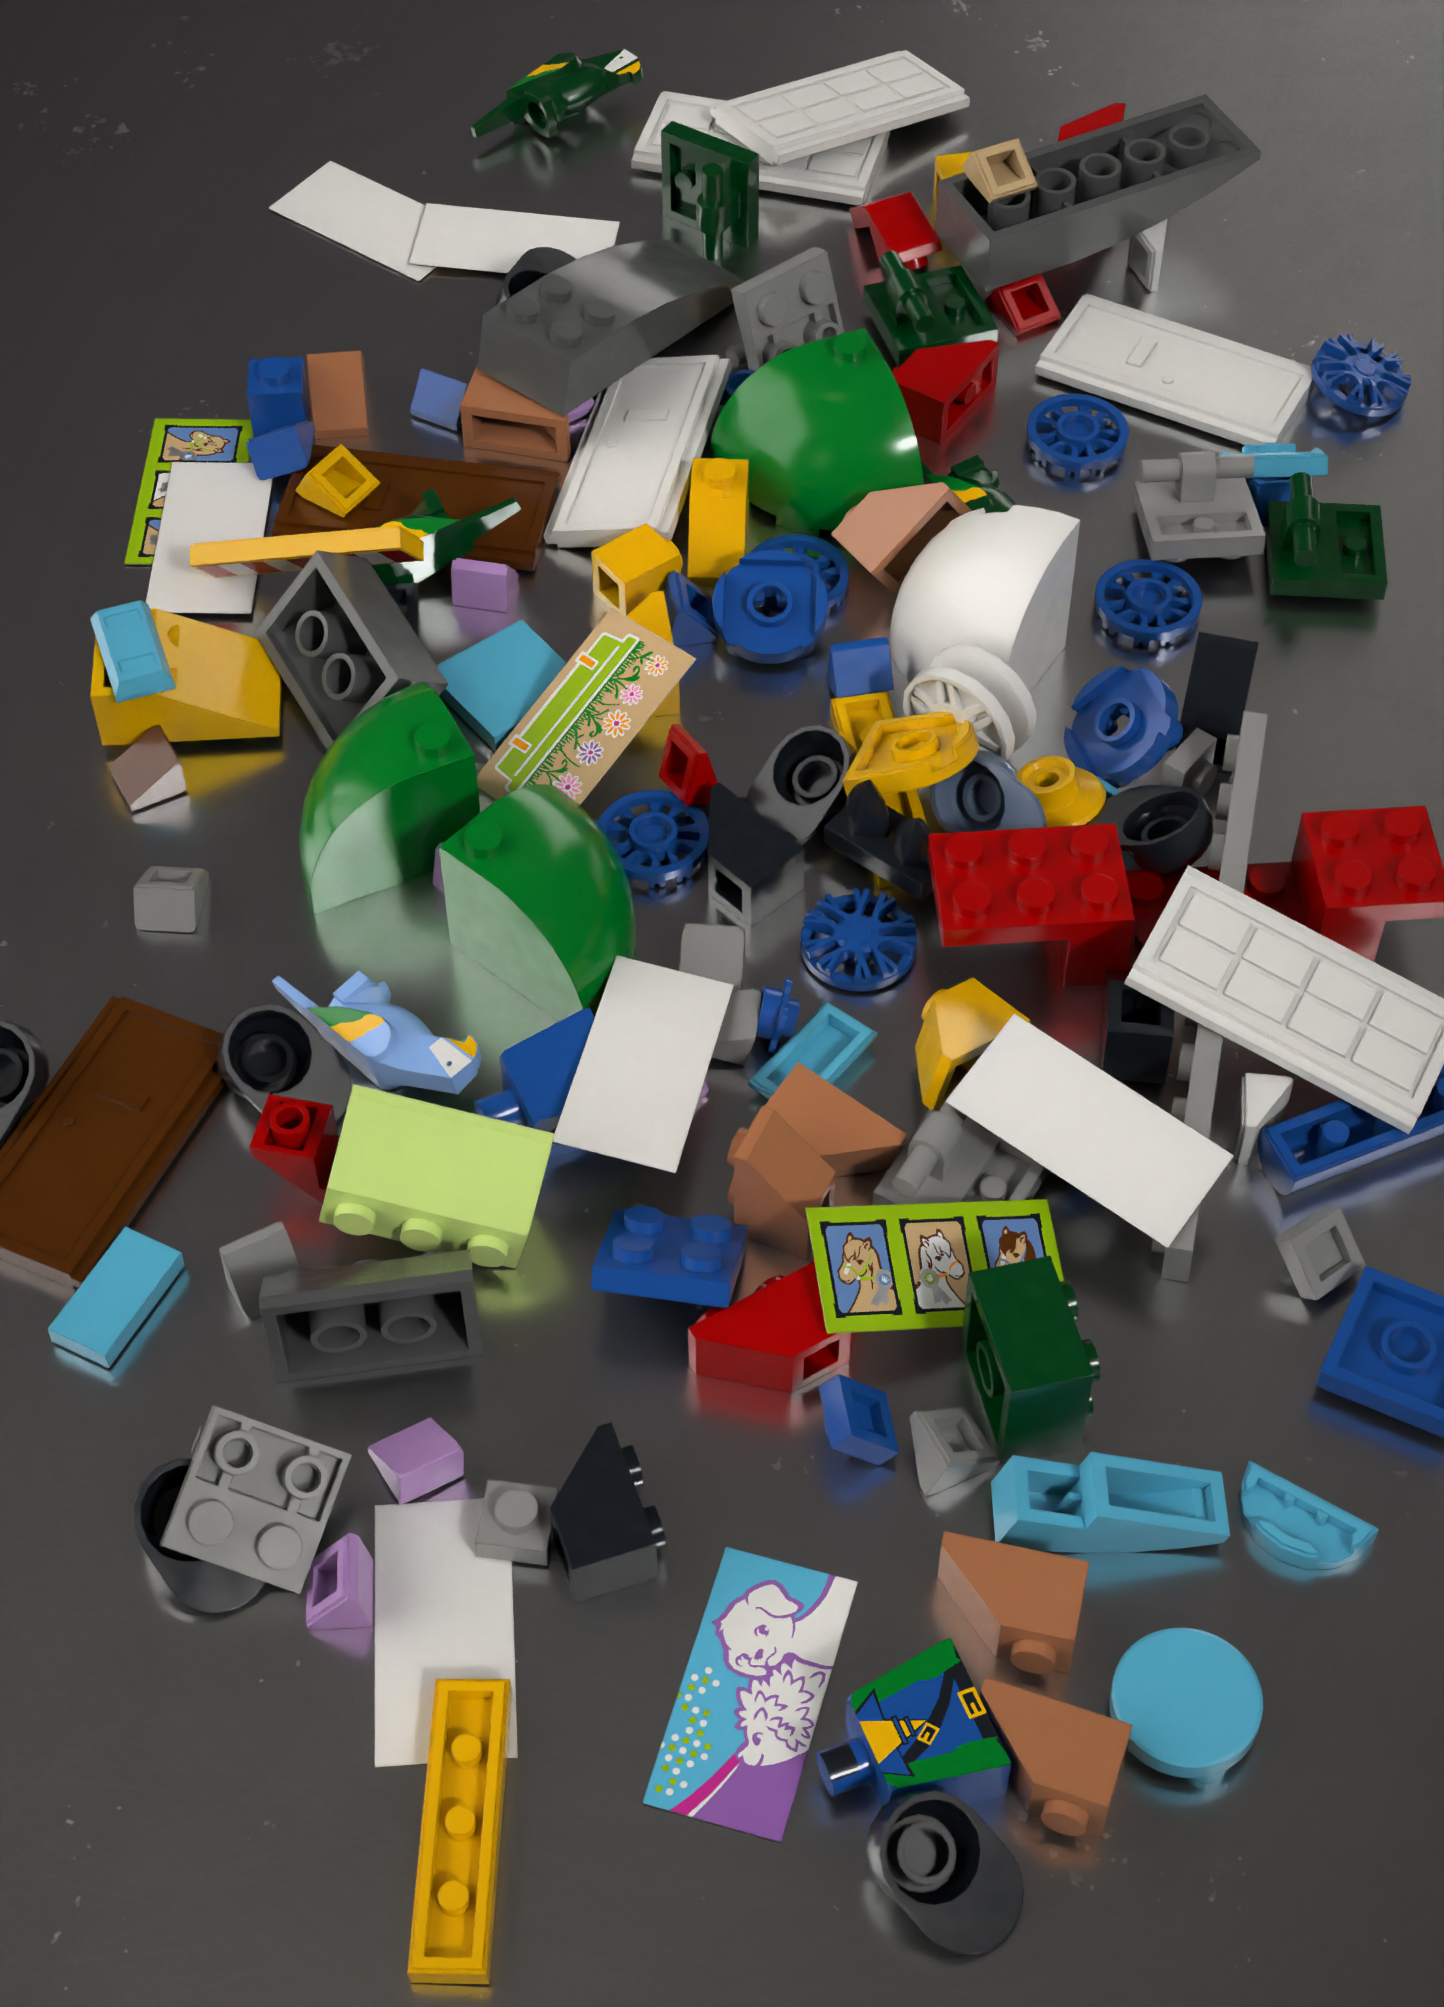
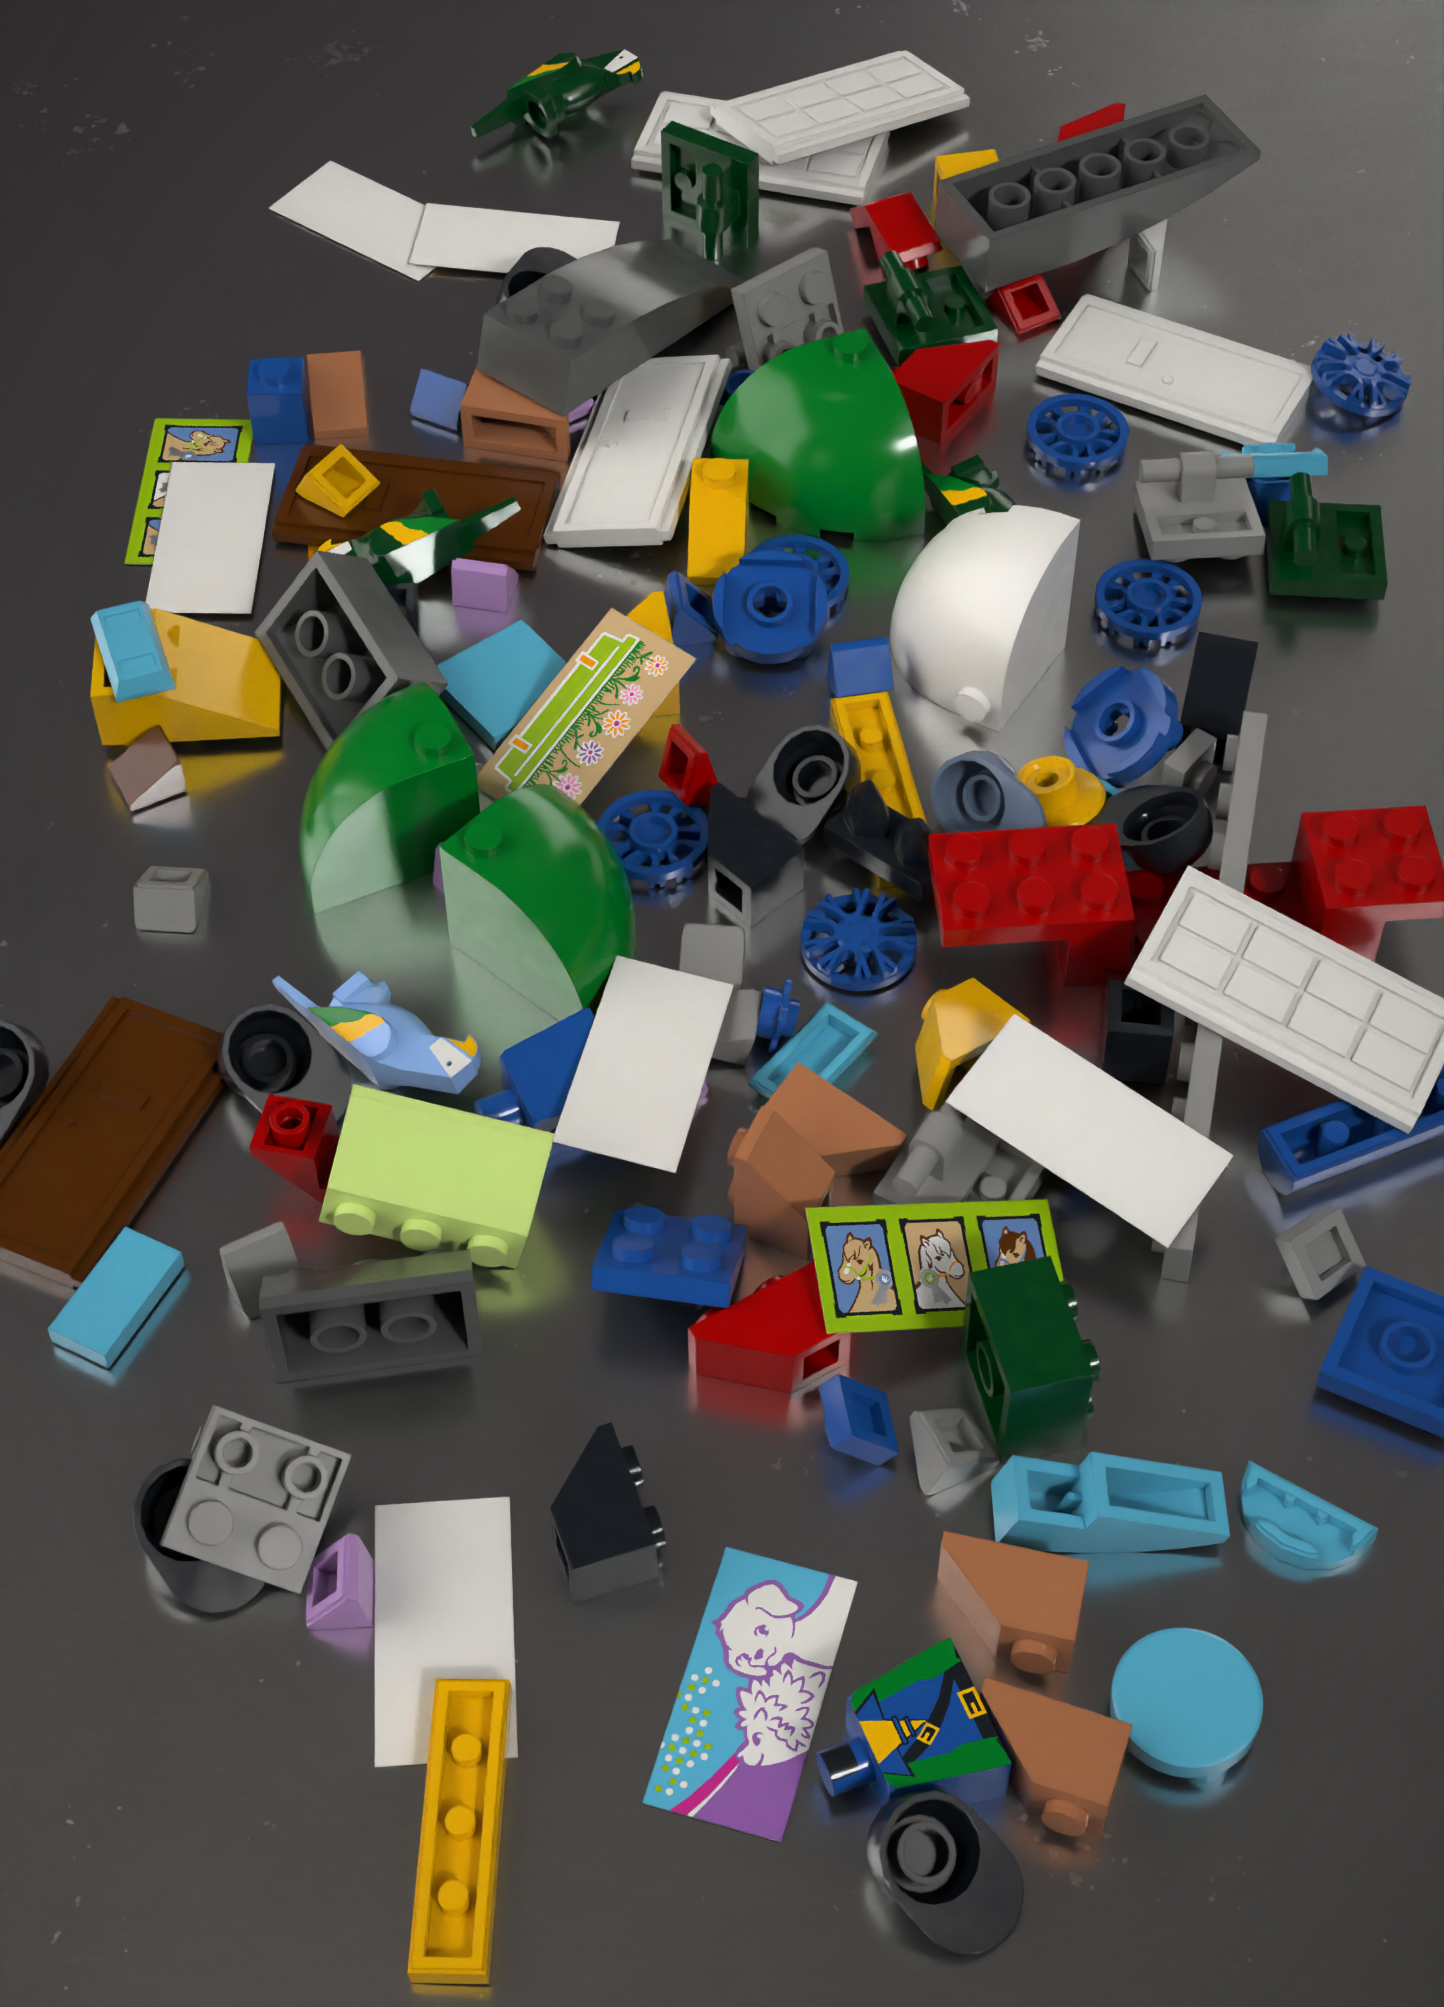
(282, 449): blue slope -> none
(293, 552): yellow tile -> none
(418, 1460): lavender slope -> none
(516, 1522): light grey plate -> none
(633, 567): yellow brick -> none
(895, 526): nougat slope -> none
(912, 752): yellow tile -> none
(978, 690): white wheel -> none
(1000, 171): tan slope -> none
(1259, 1104): white slope -> none

